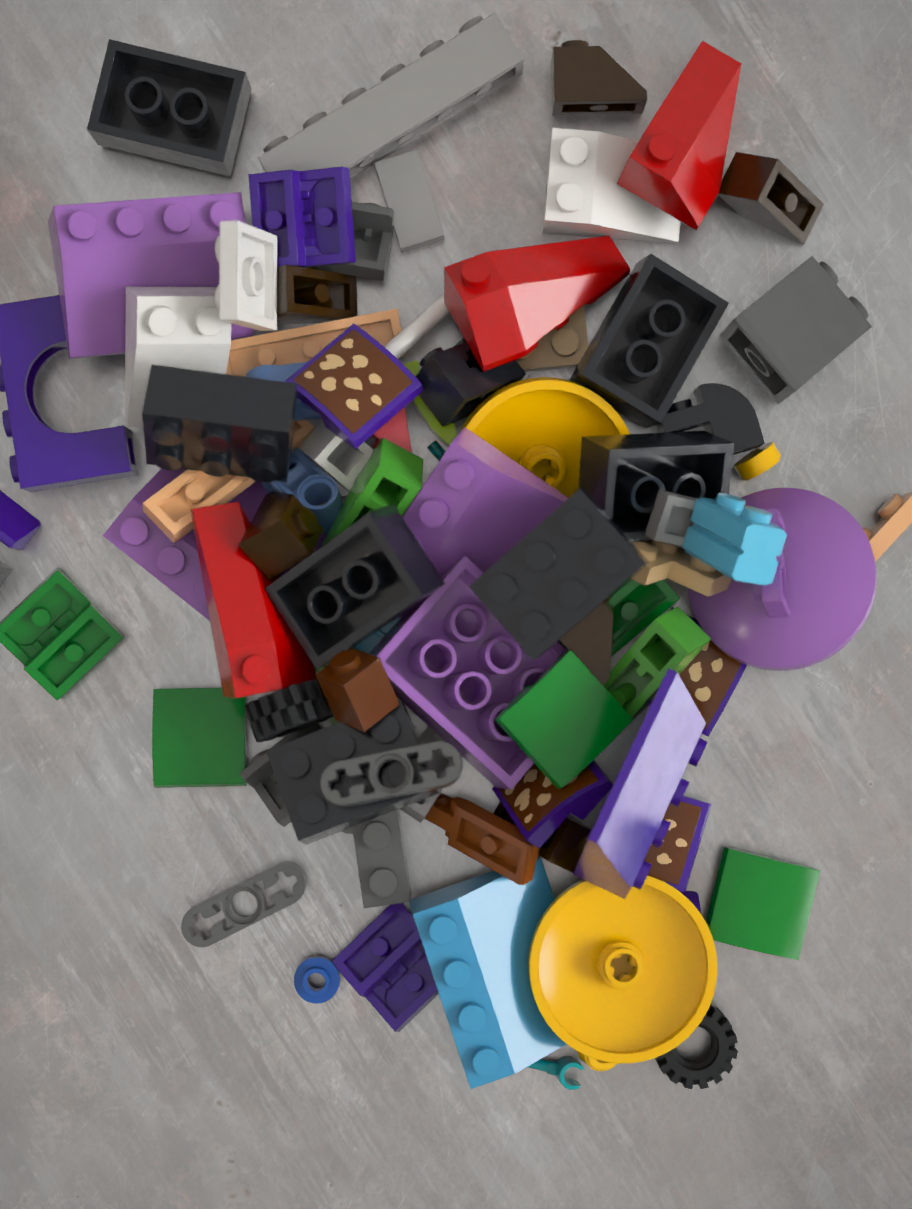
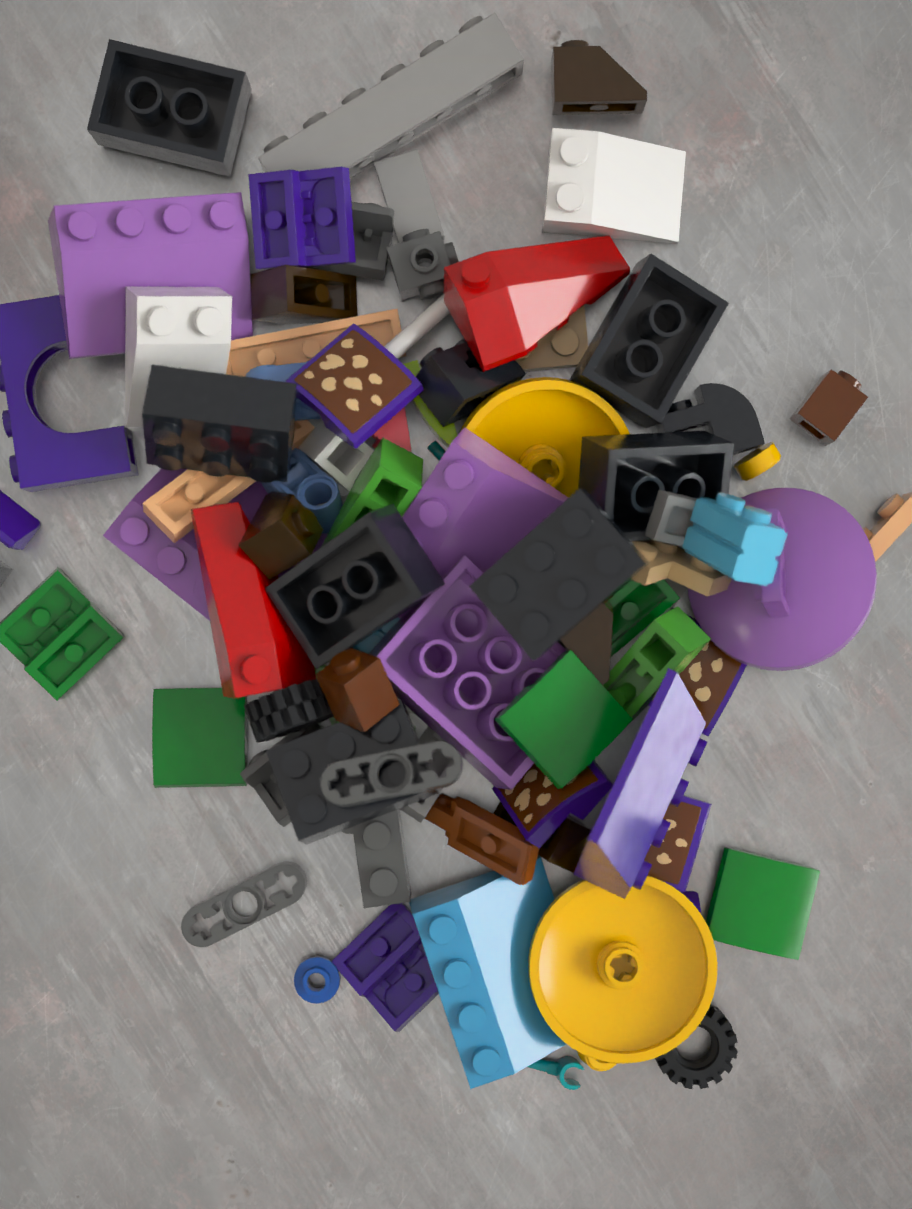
(247, 276): white plate -> none
(419, 248): none -> dark grey brick
(686, 142): red wedge -> none
(770, 196): dark brown slope -> none
(796, 328): dark grey slope -> none
(829, 406): none -> reddish brown brick

